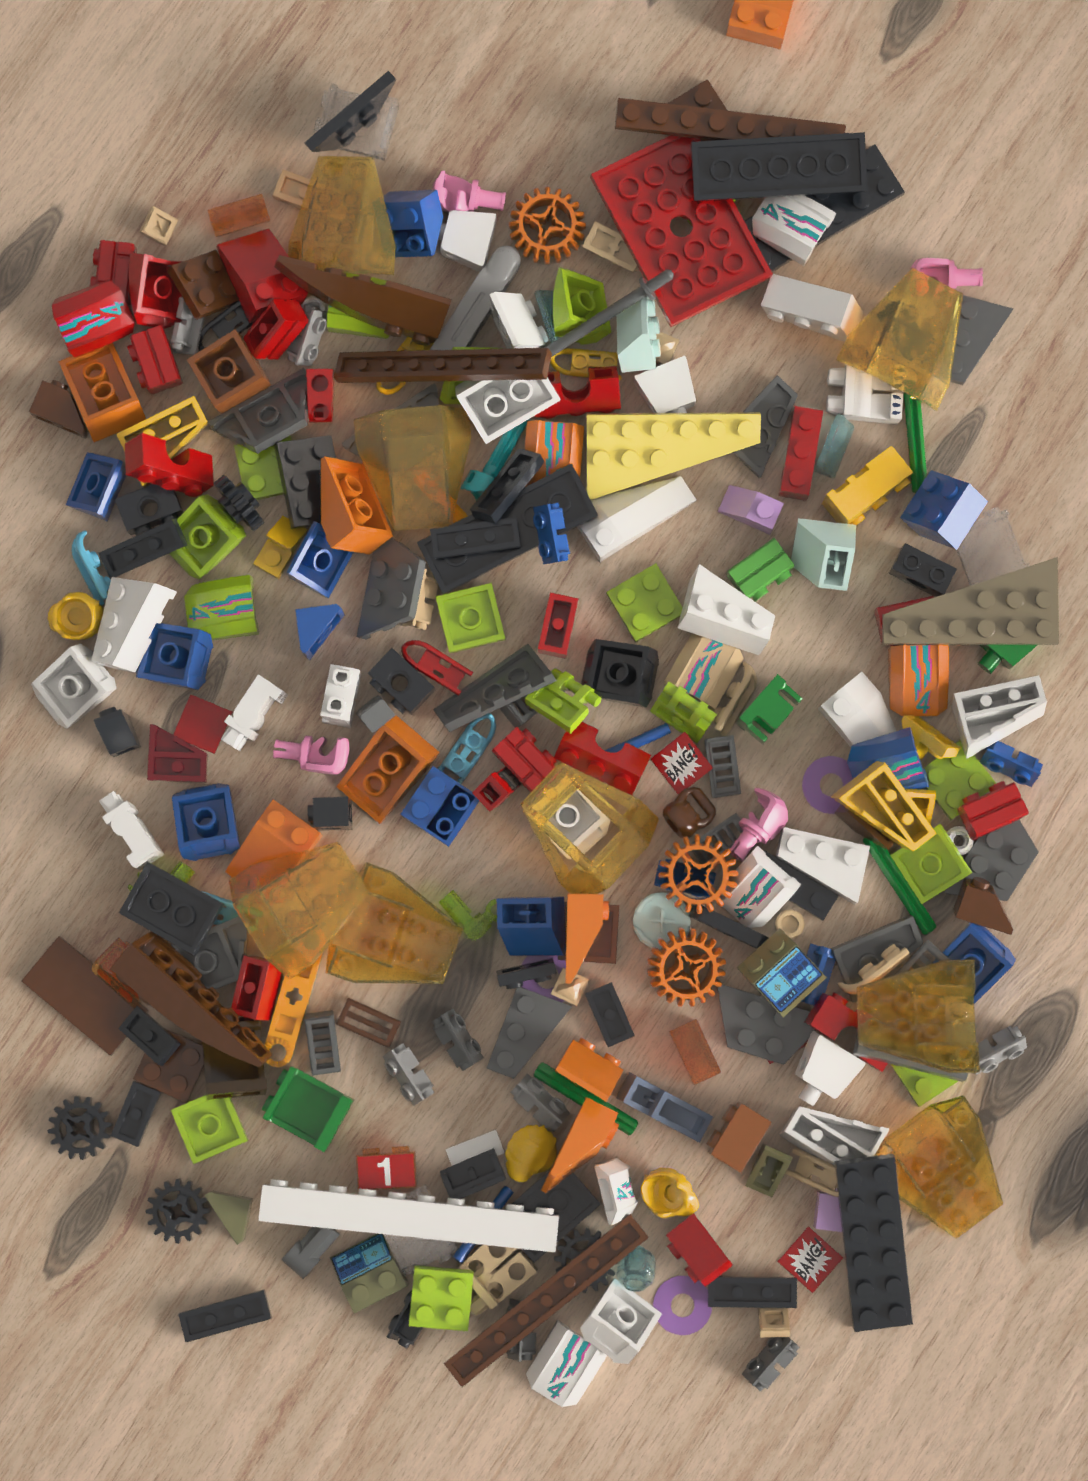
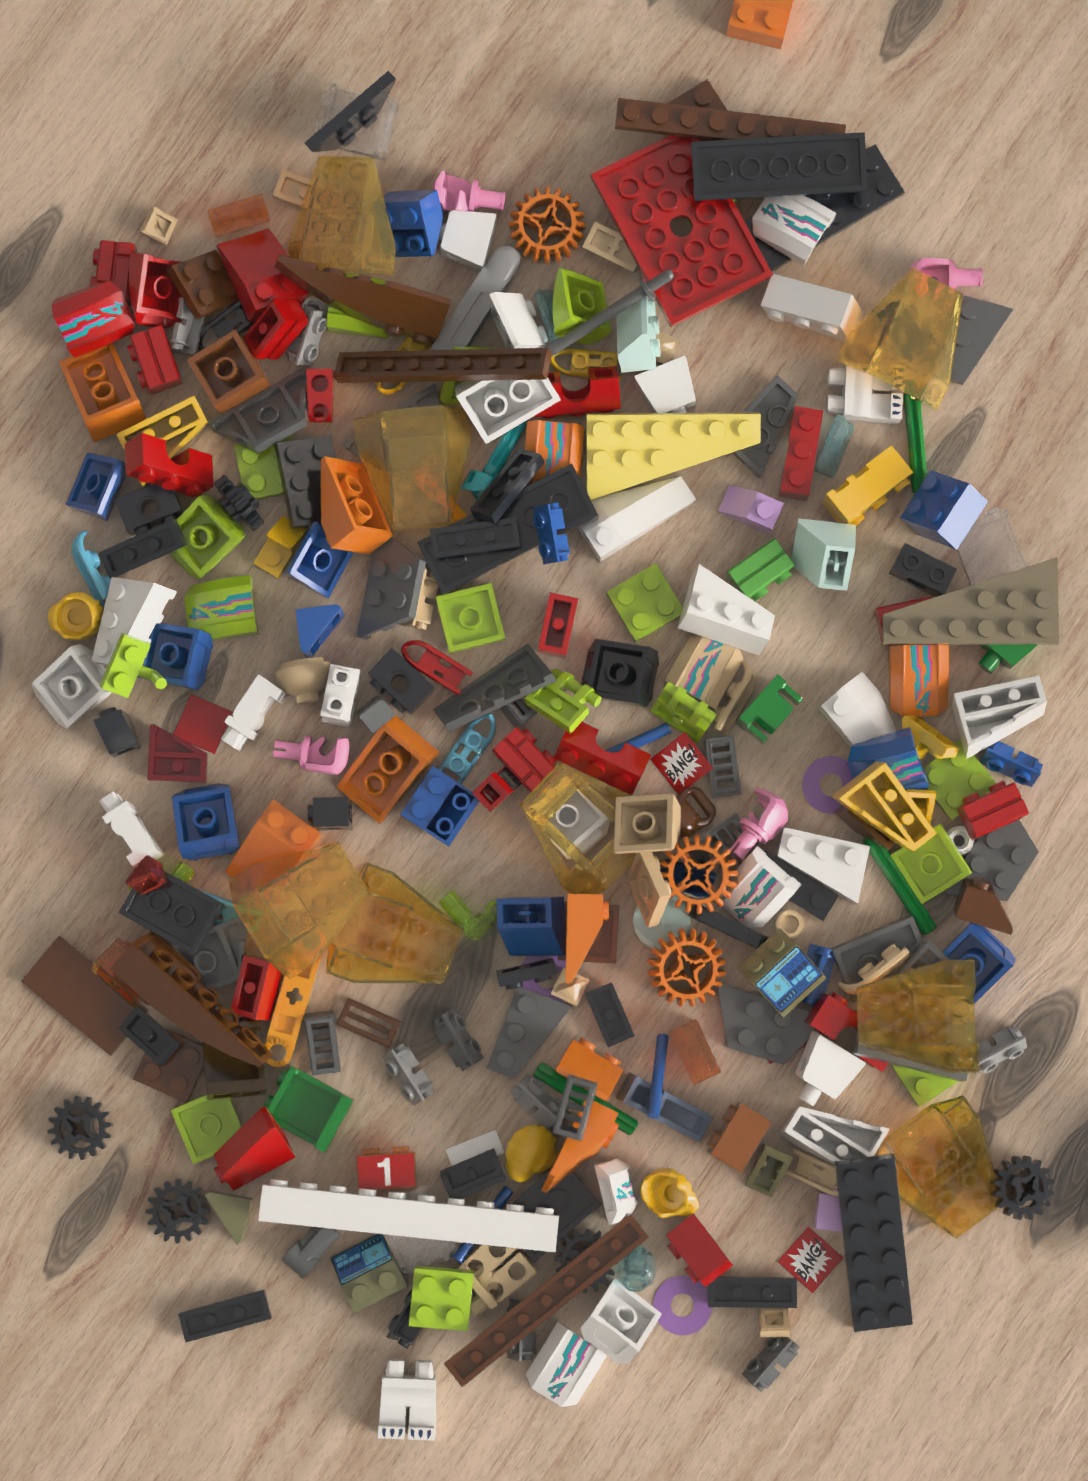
(57, 407): reddish brown slope -> none
(127, 665): none -> lime plate
(136, 1114): black plate -> none
(147, 876): none -> clear red slope
(253, 1151): none -> red slope
(303, 678): none -> tan piece
(408, 1391): none -> white hips
(566, 1130): none -> dark grey slope
(646, 823): none -> tan slope
(648, 887): none -> tan plate
(658, 1076): none -> blue bar
(1028, 1177): none -> black gear

